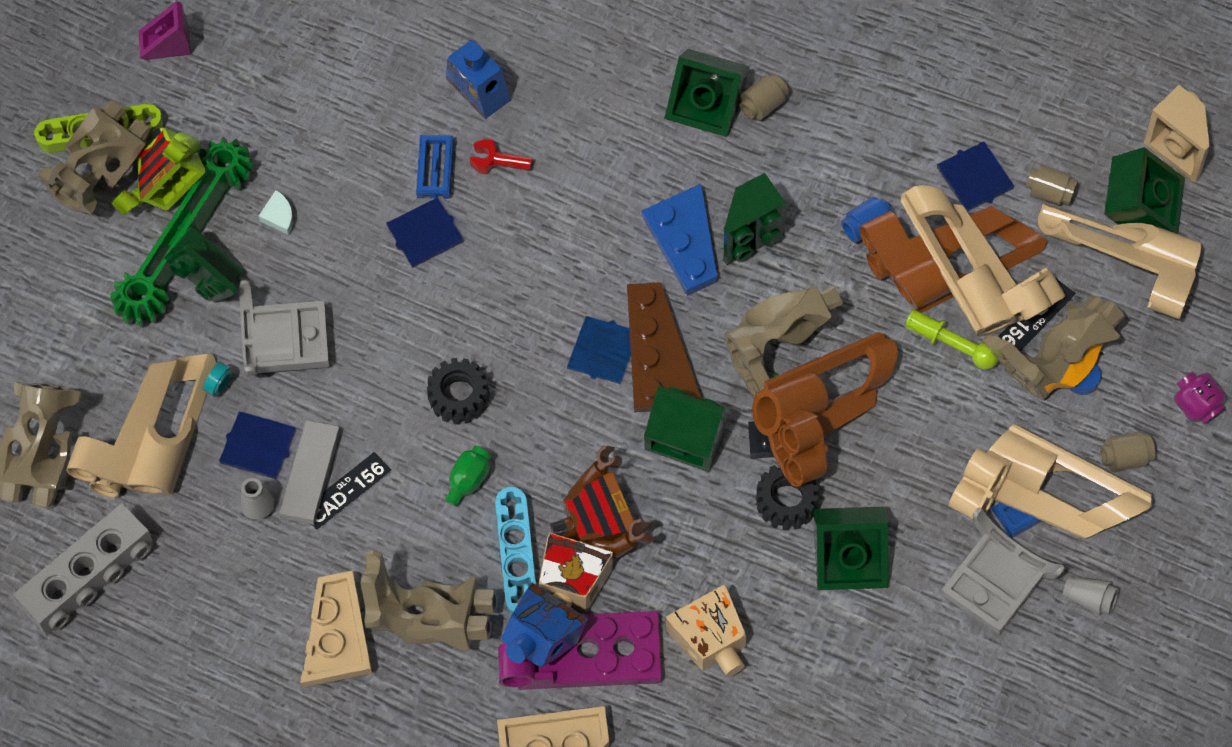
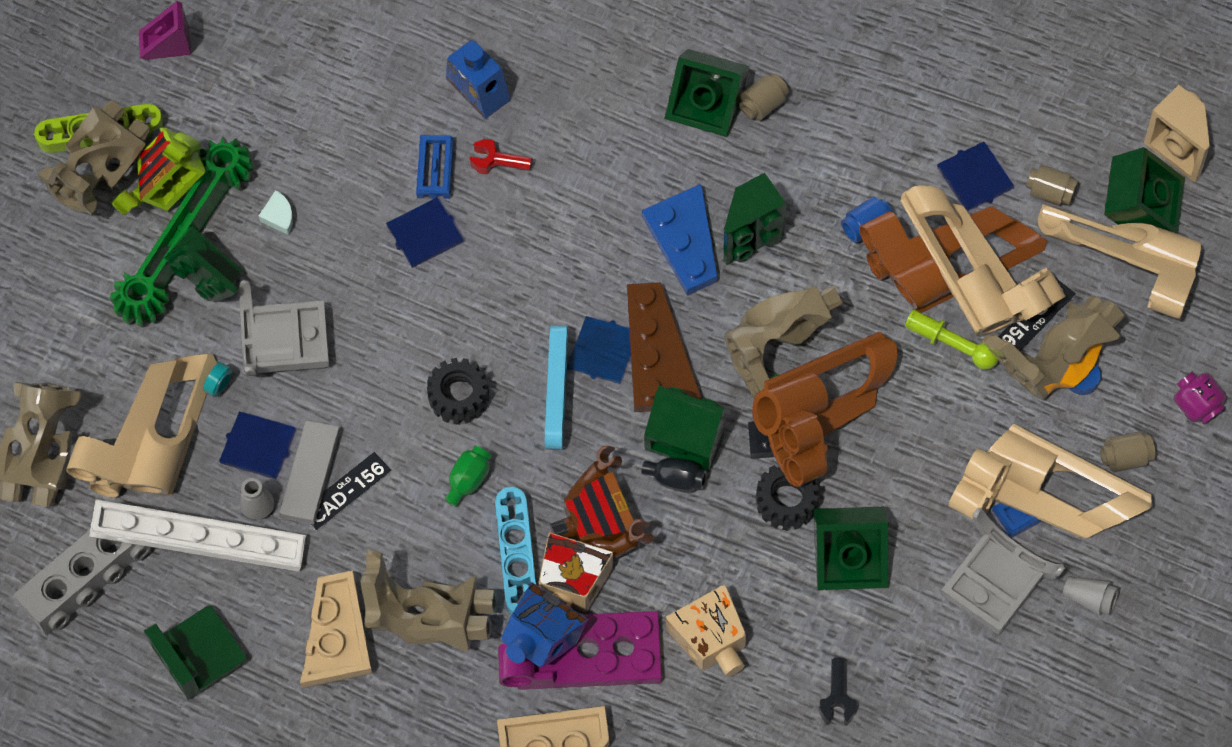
(197, 535): none -> white tile
(197, 651): none -> dark green bracket
(556, 387): none -> medium azure beam
(676, 474): none -> black plant
(837, 697): none -> black bar

